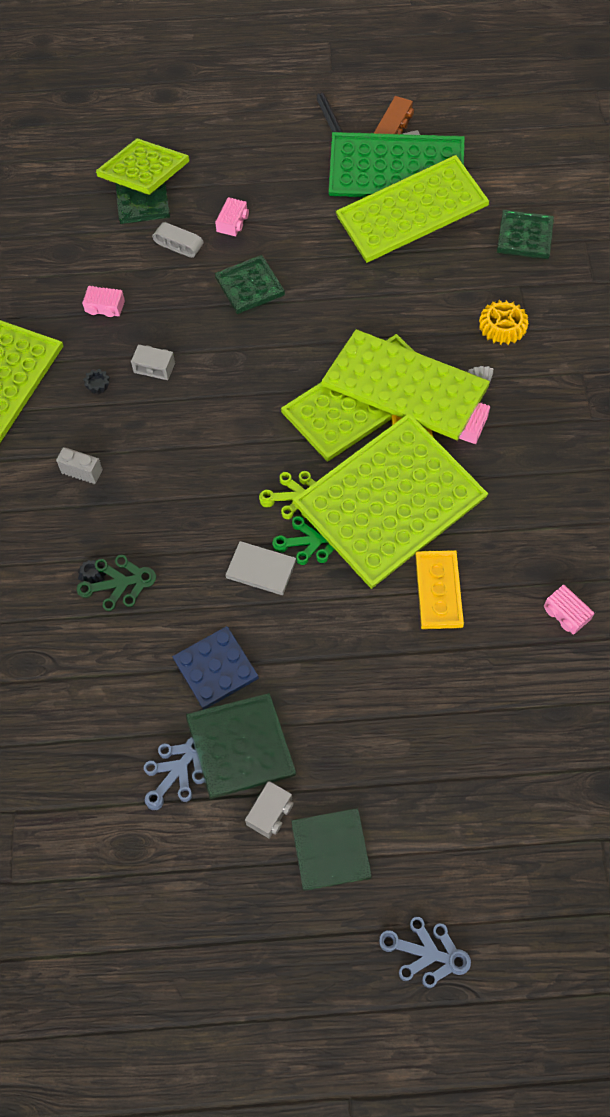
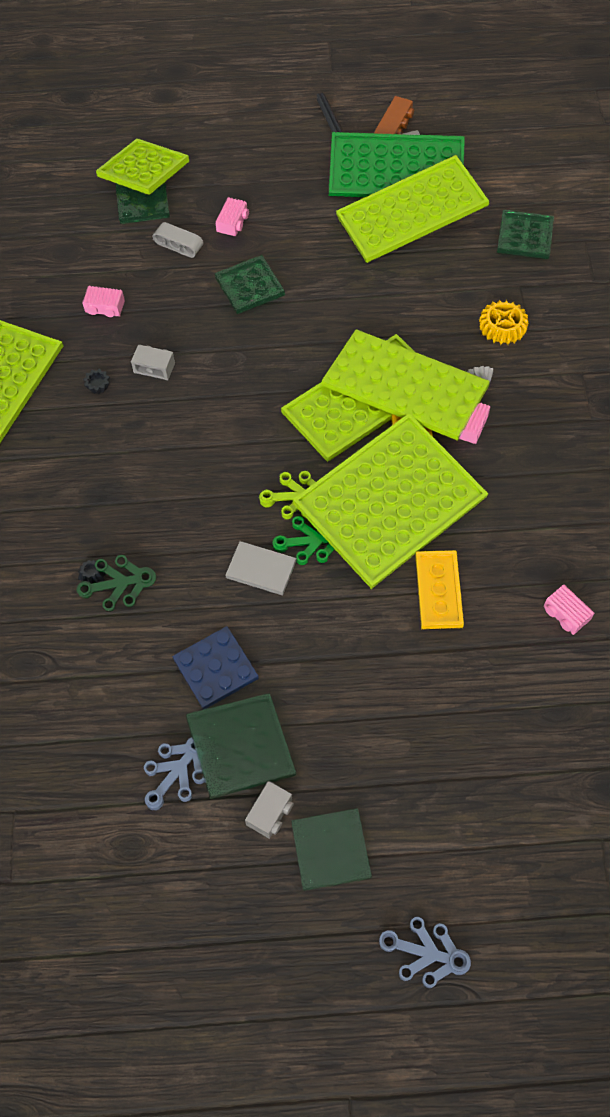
(79, 465): light grey brick -> none

